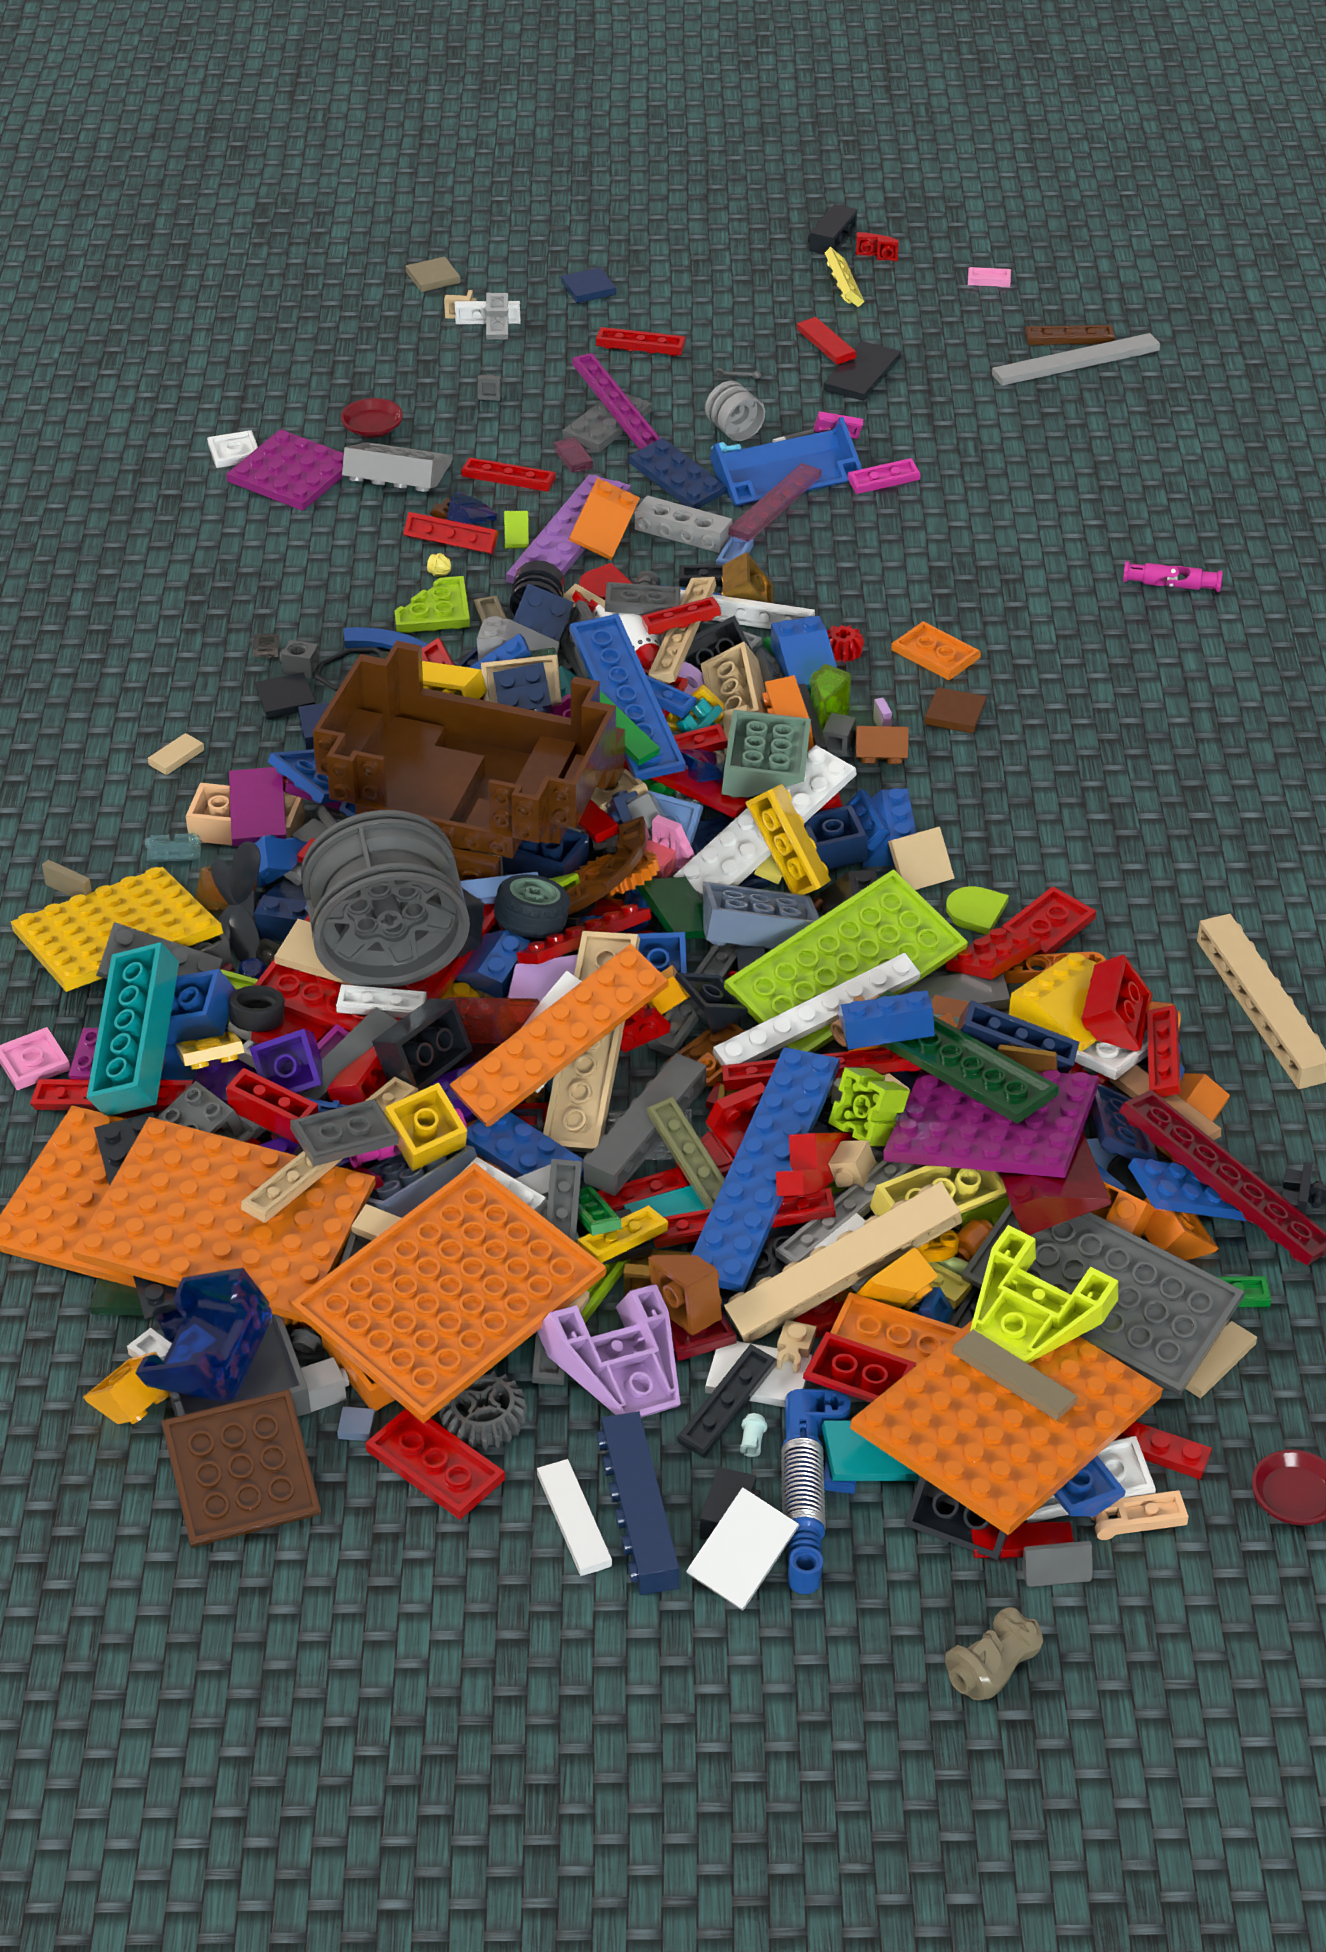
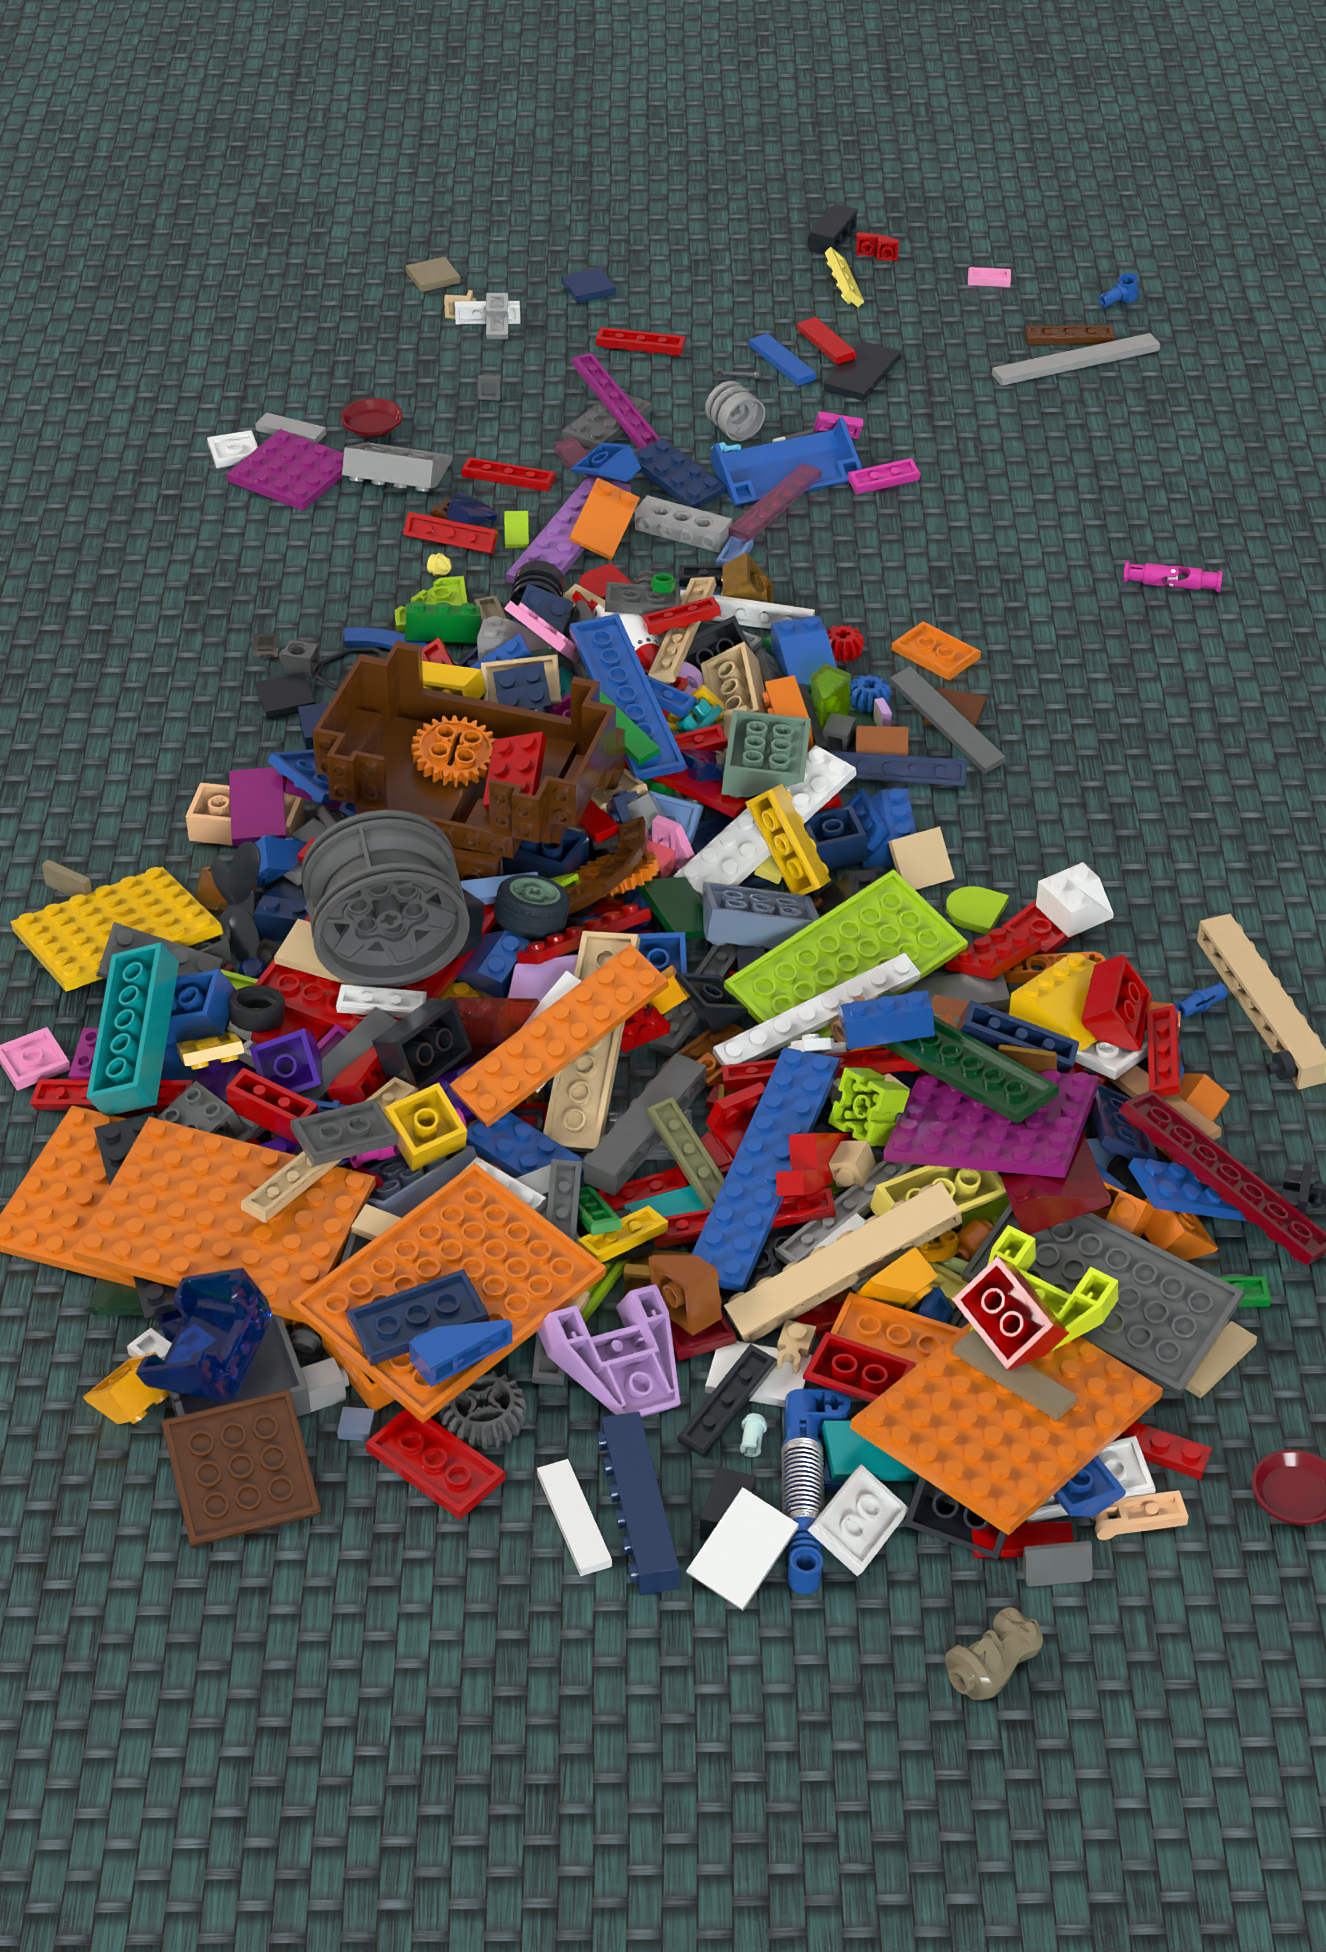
(175, 754): tan tile -> none
(184, 847): clear light blue hinge -> none
(272, 423): none -> light grey tile
(392, 1322): none -> dark blue tile
(436, 745): none -> orange gear
(442, 621): none -> green brick
(455, 1347): none -> blue slope
(517, 762): none -> red plate
(544, 630): none -> bright pink plate
(609, 462): none -> blue slope
(663, 583): none -> green tile
(782, 359): none -> blue tile
(815, 1044): none -> white plate
(858, 1520): none -> white tile
(865, 690): none -> blue gear
(906, 768): none -> dark blue tile
(947, 720): none -> dark grey tile
(1010, 1315): none -> red slope
(1074, 899): none -> white slope
(1124, 291): none -> blue pin
(1201, 1000): none -> blue pin
(1282, 1065): none -> black tile

